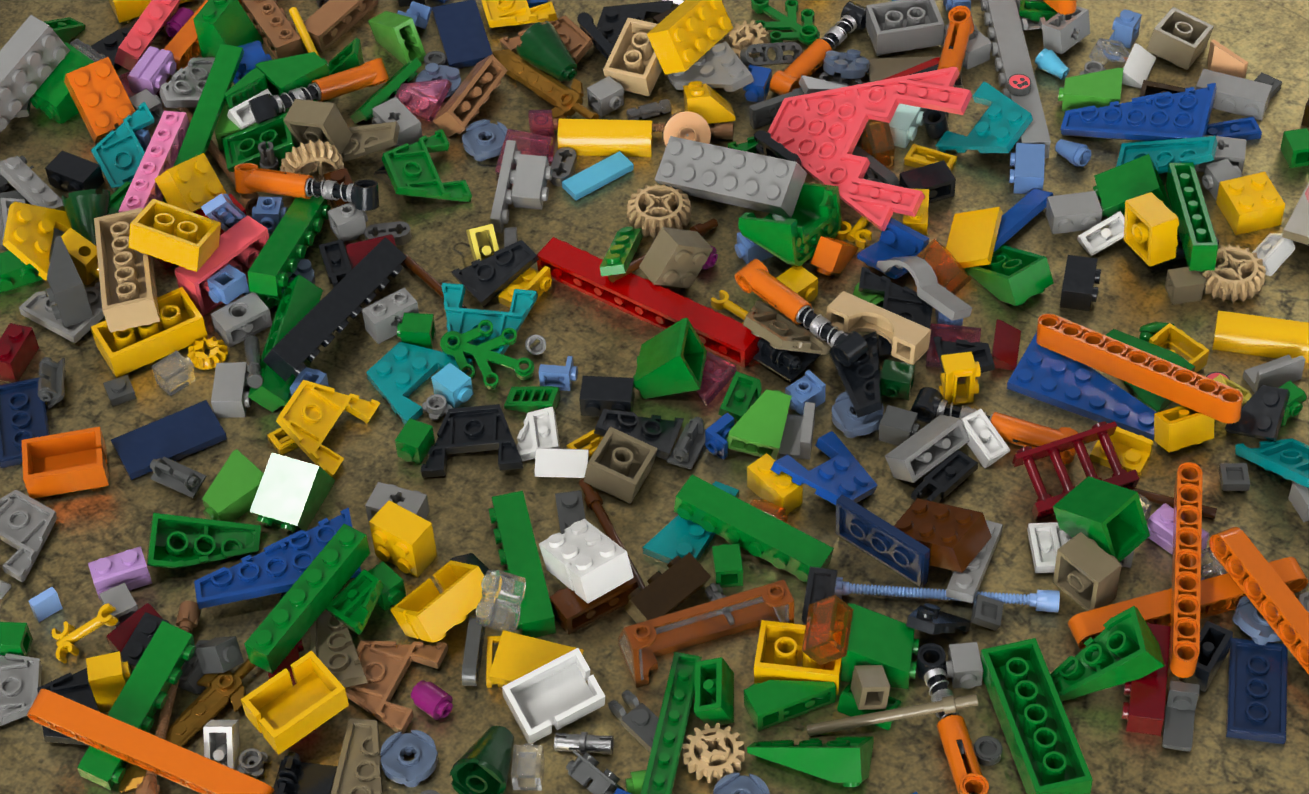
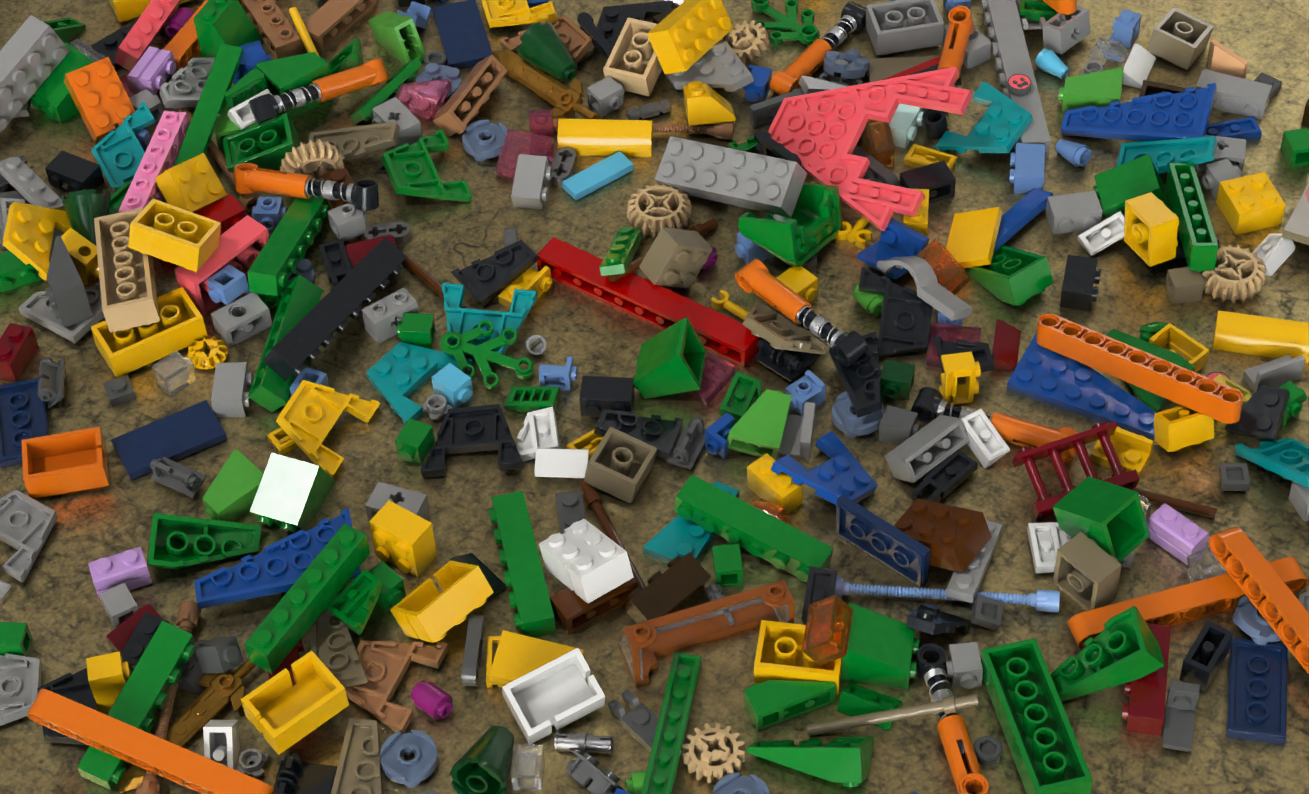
(45, 604): light blue tile -> none
(70, 635): yellow bar -> none
(223, 211): medium blue piece -> none
(252, 353): dark grey piece -> none
(268, 158): flat silver pin -> none
(317, 121): dark tan brick -> none
(482, 241): light yellow slope -> none
(500, 600): clear brick -> none
(502, 198): light grey plate -> none
(686, 126): light nougat piece -> none
(714, 692): green brick -> none
(764, 60): dark grey beam -> none
(832, 255): orange slope -> none
(870, 687): dark tan brick -> none
(906, 337): tan arch -> none
(1186, 570): orange beam -> none

